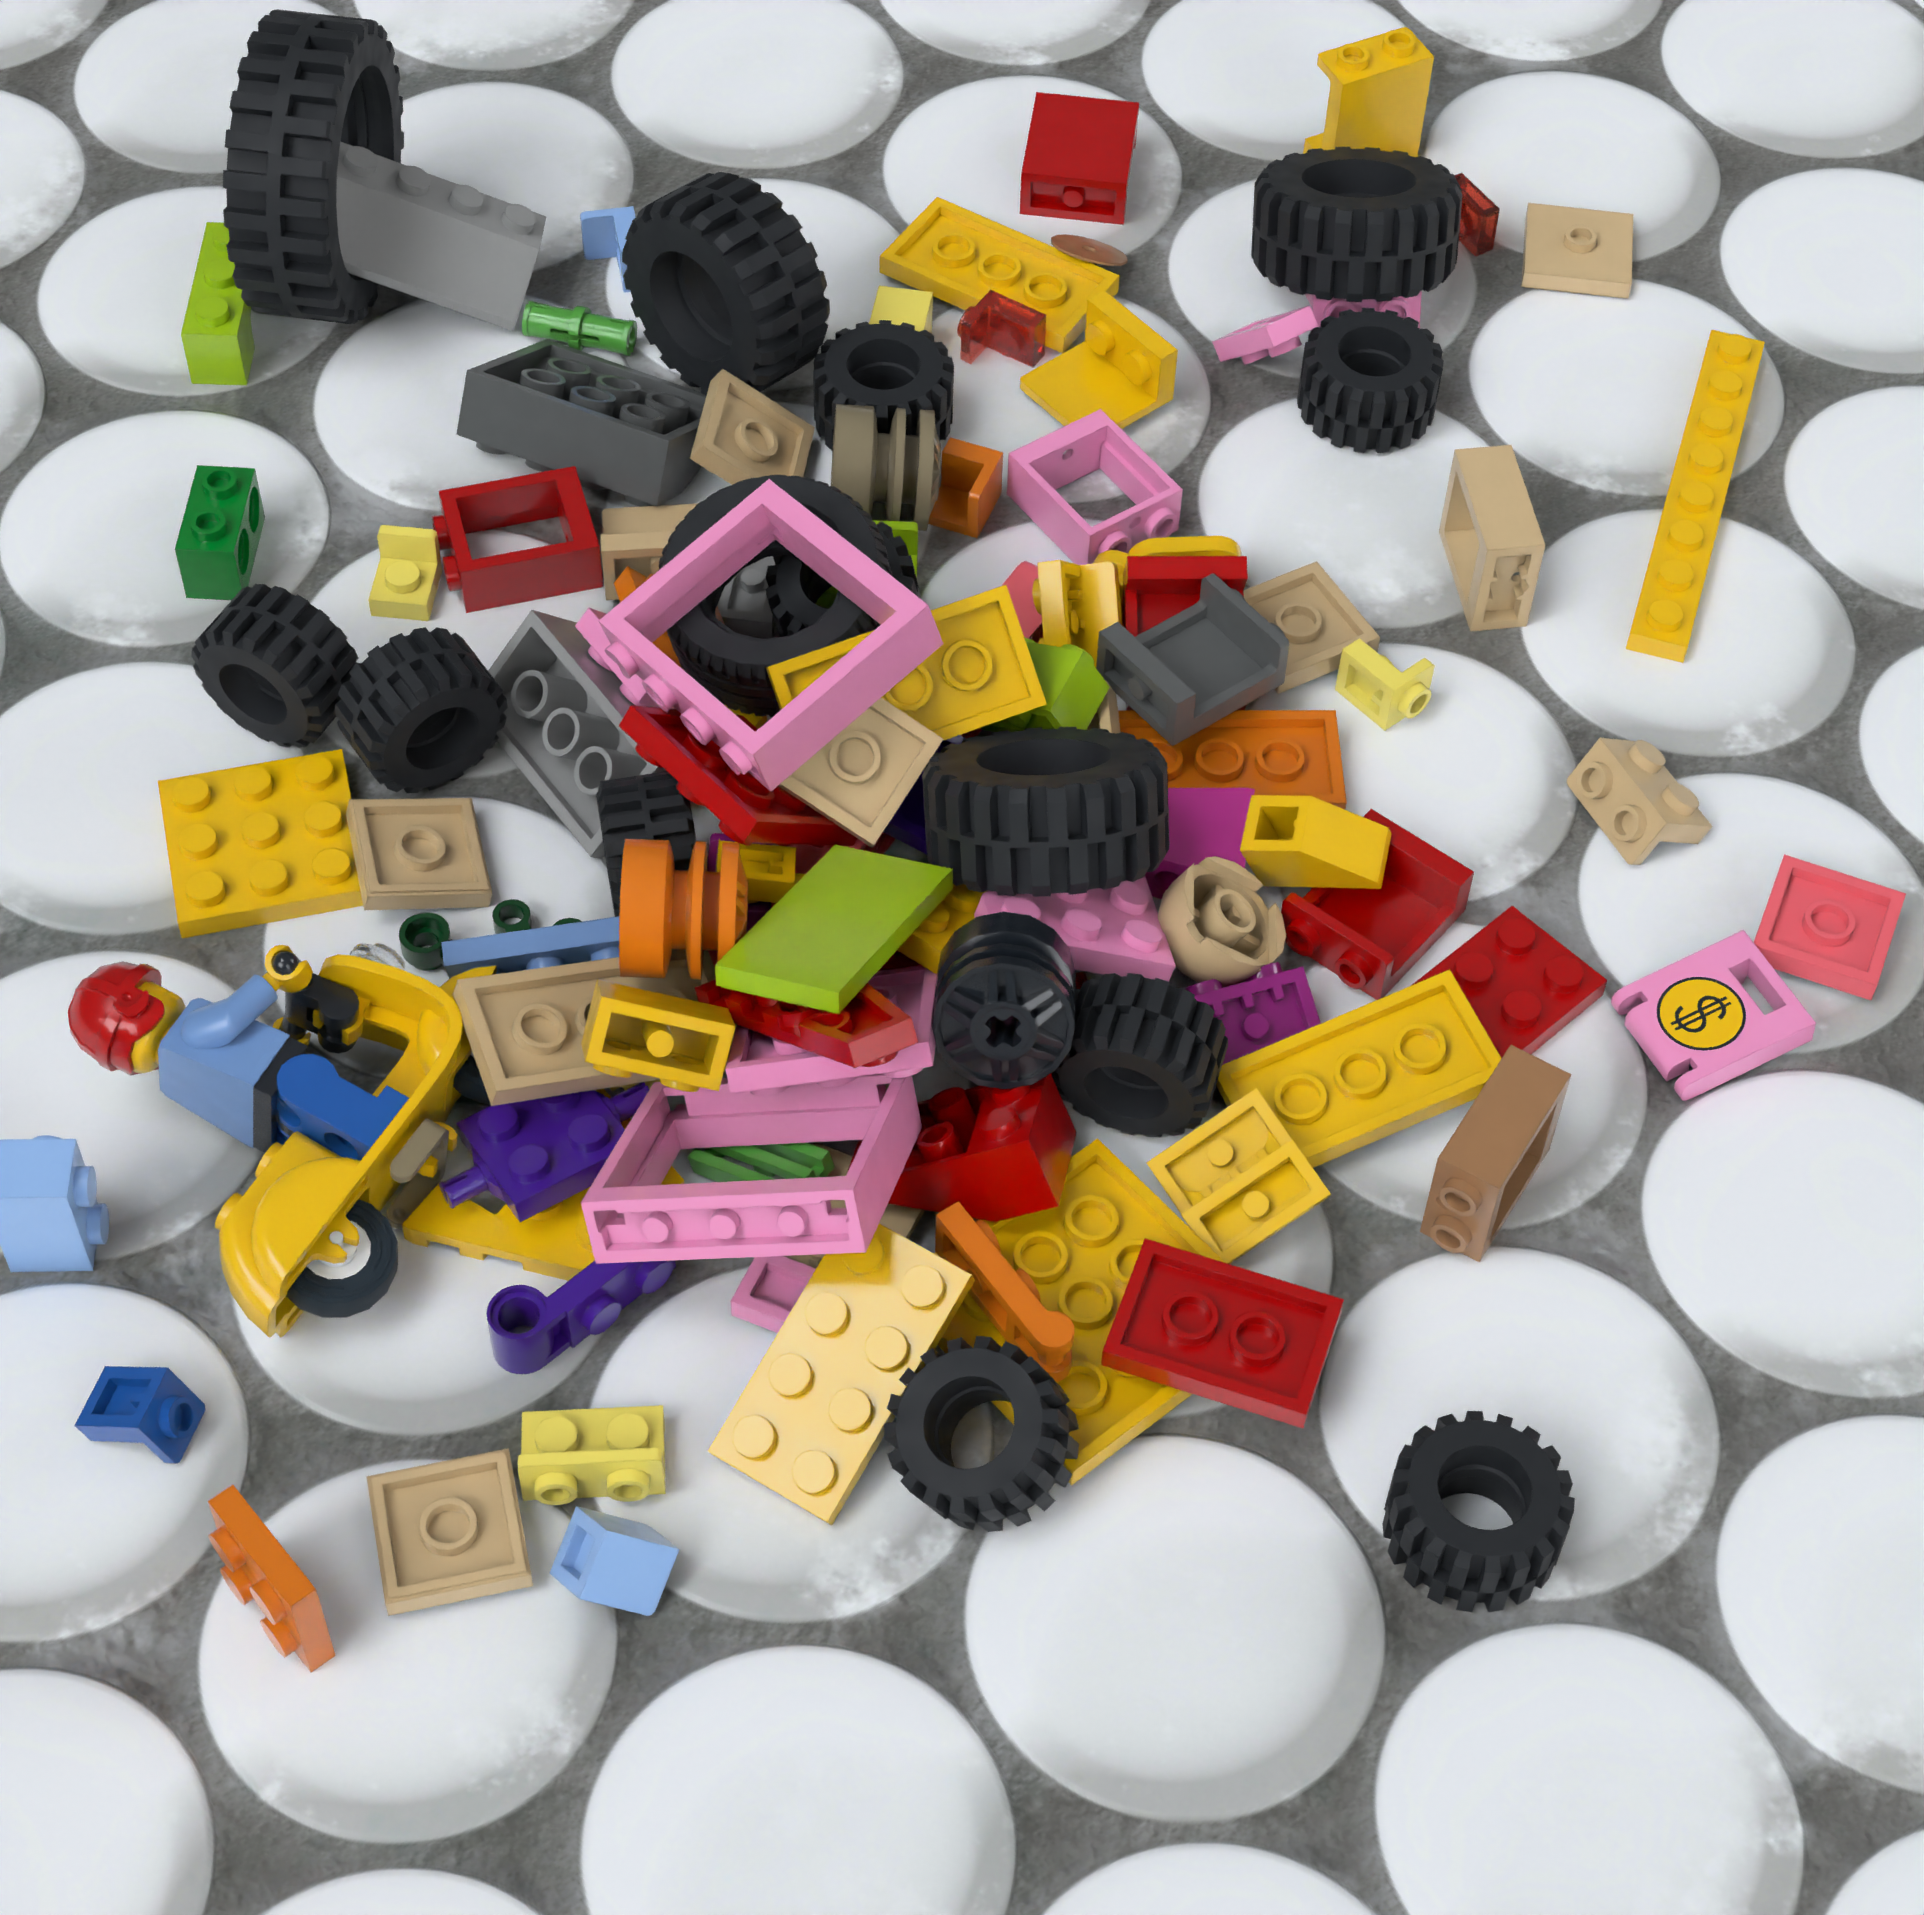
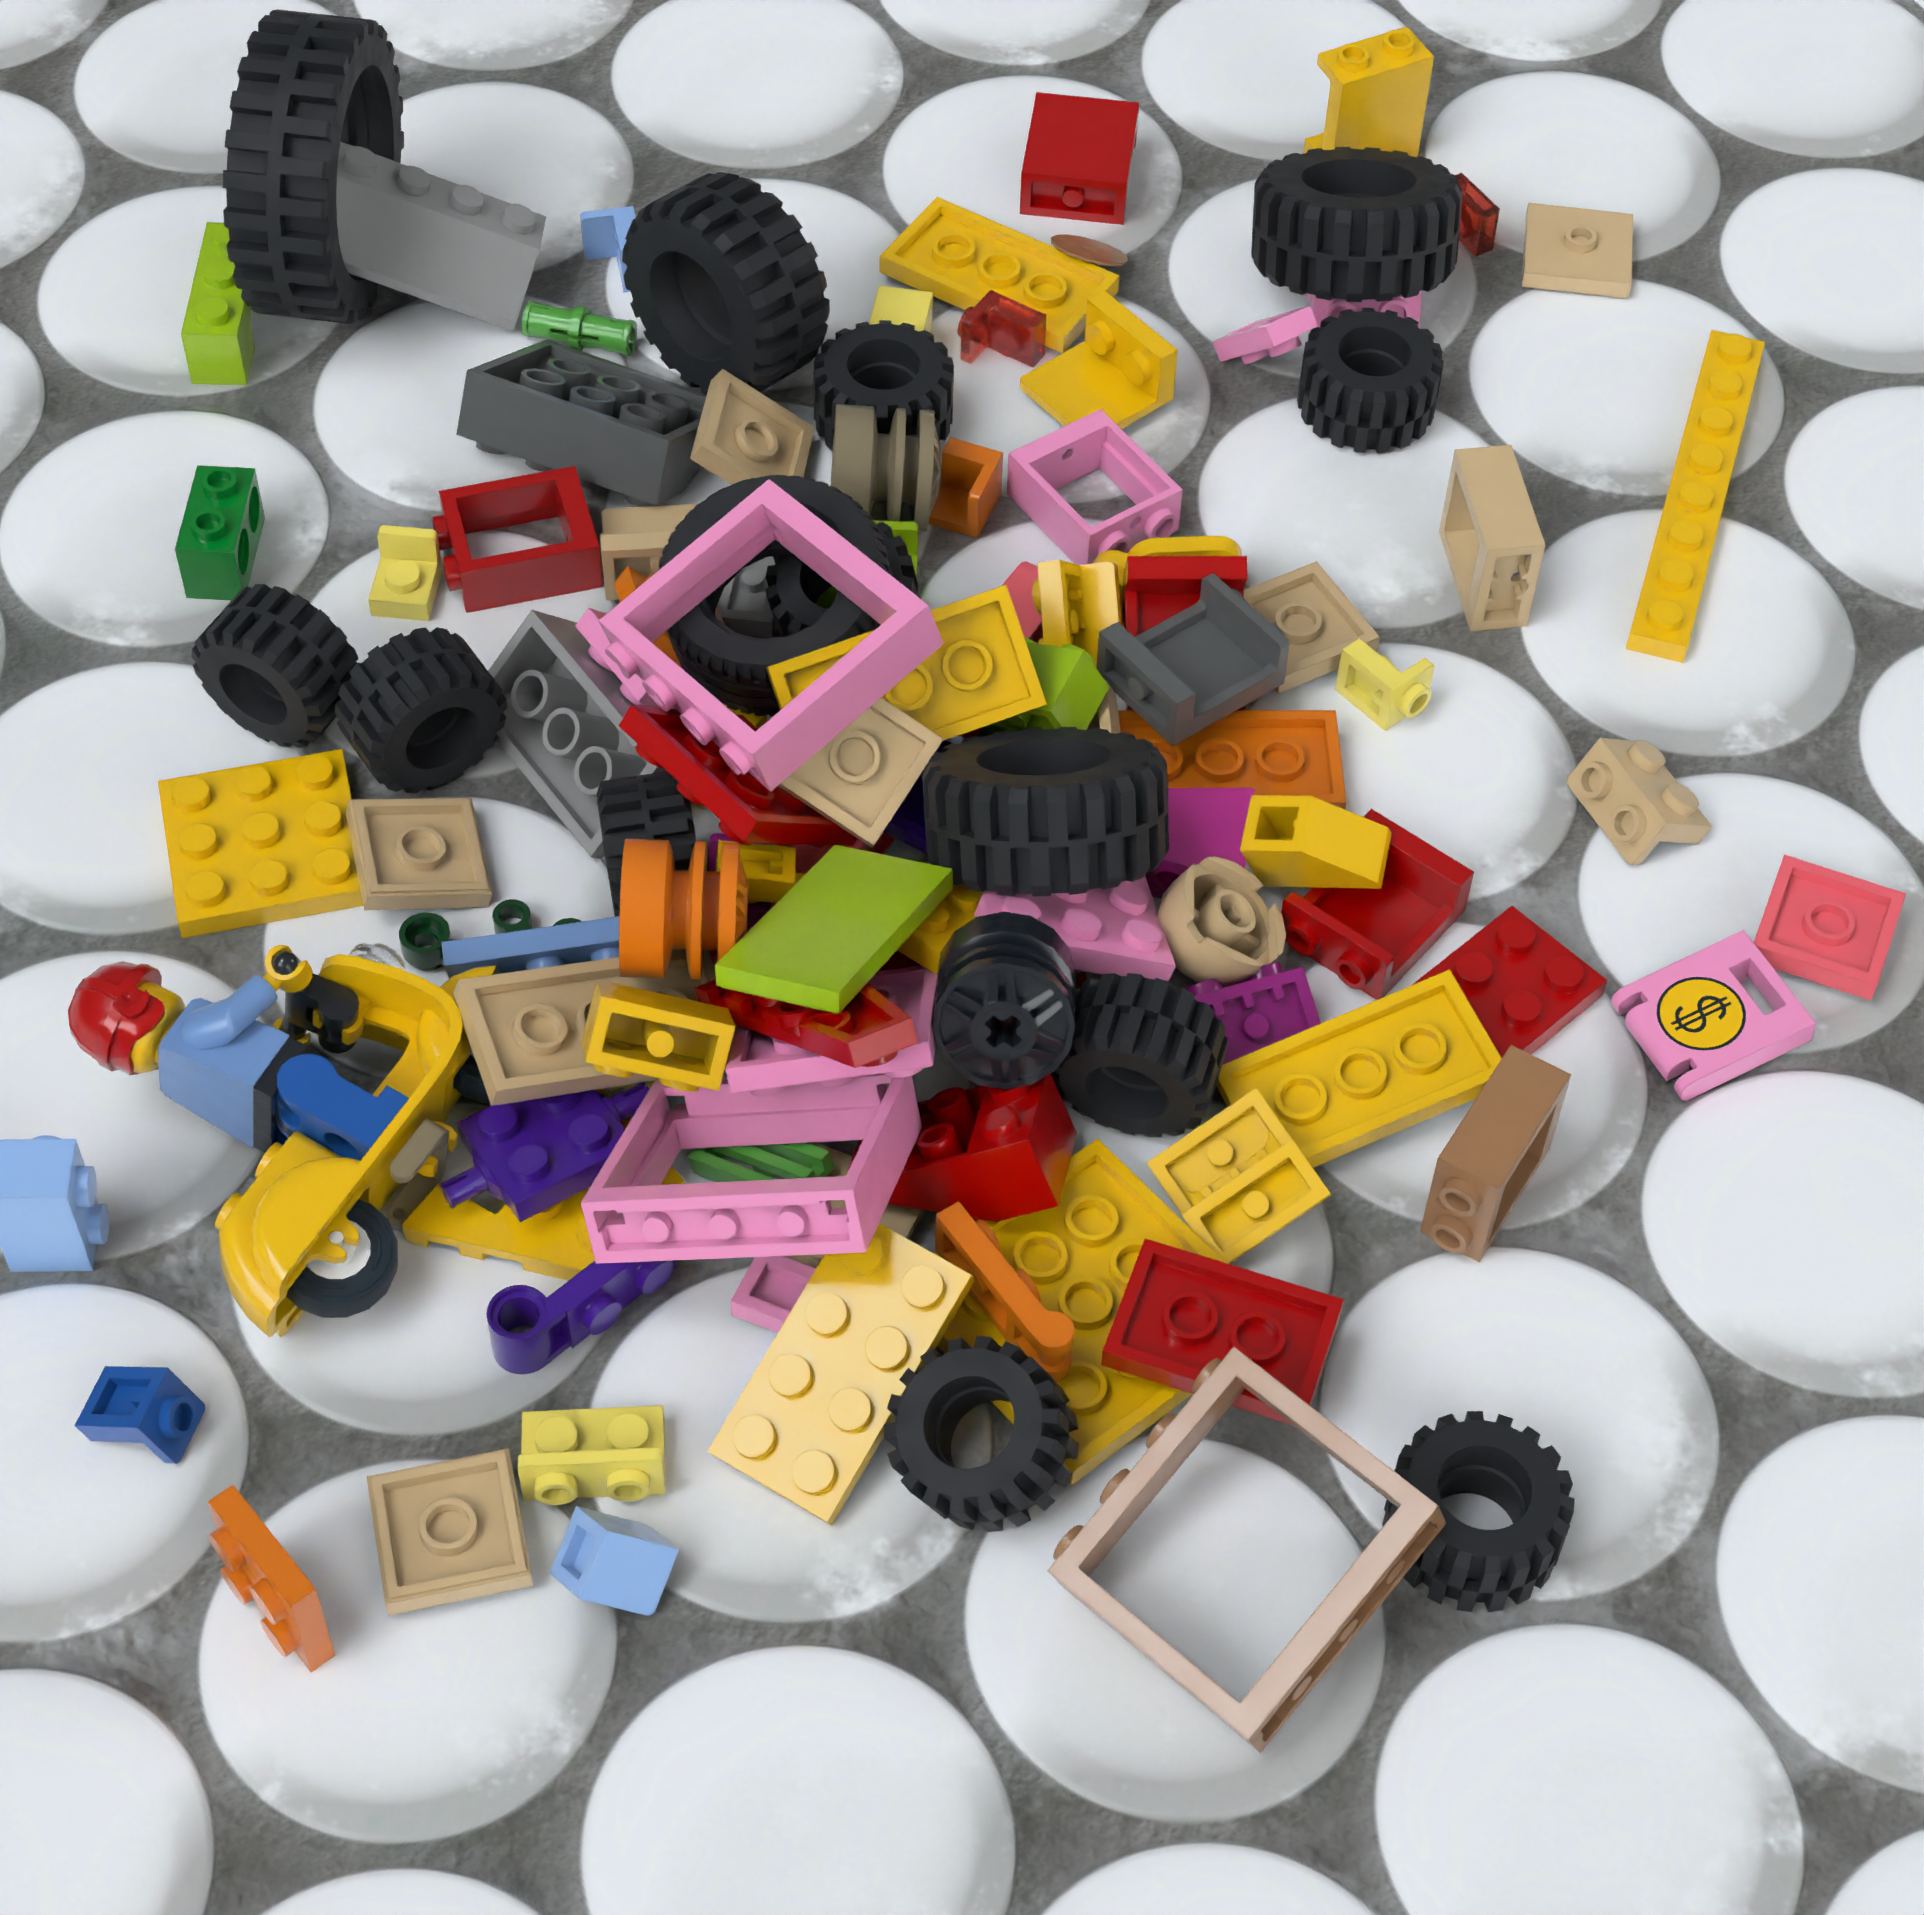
(1334, 1620): none -> window

